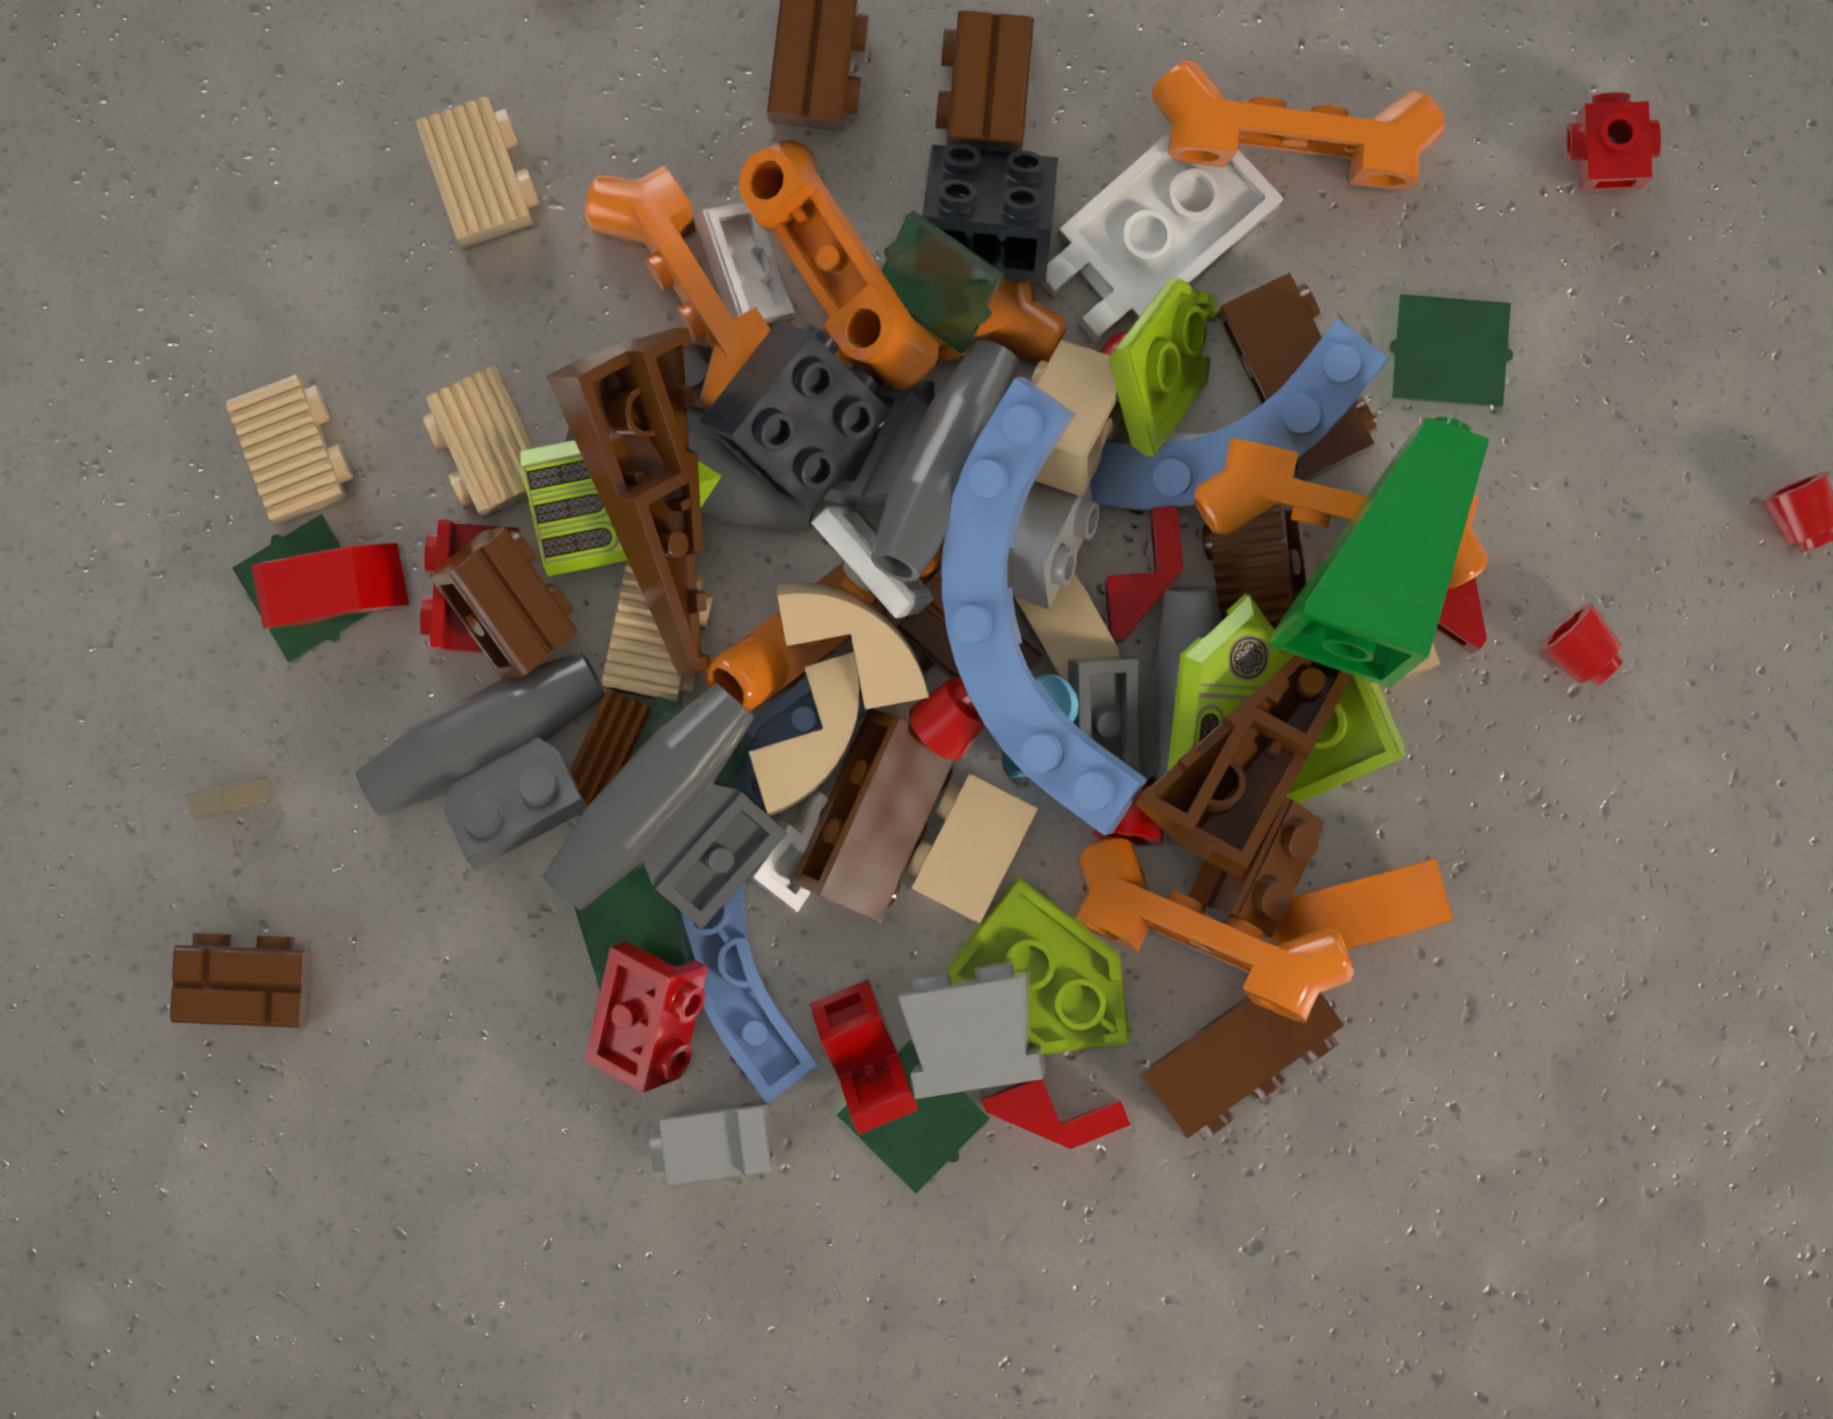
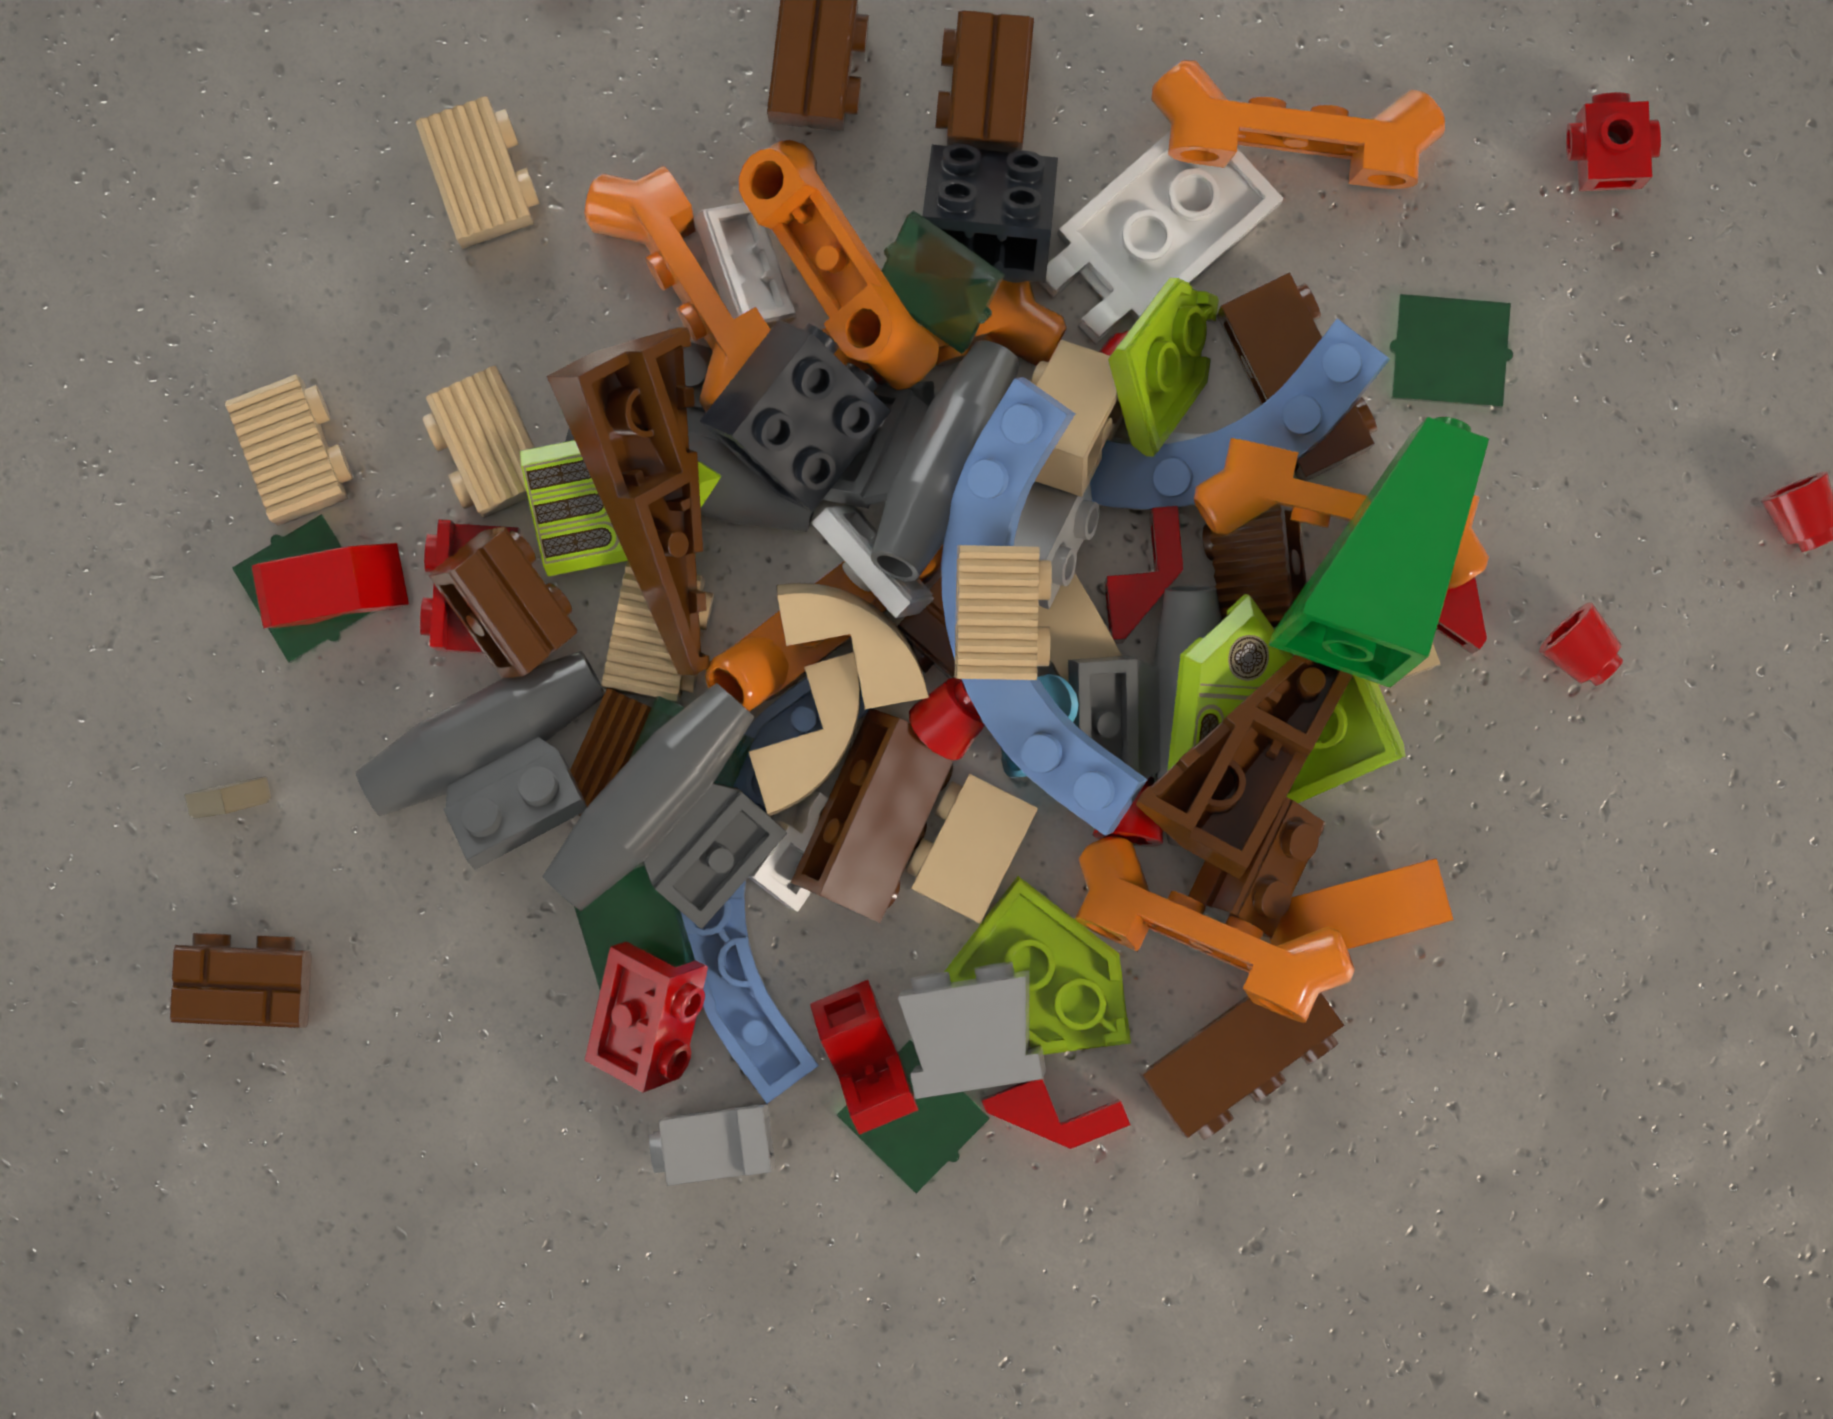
(999, 612): none -> tan brick

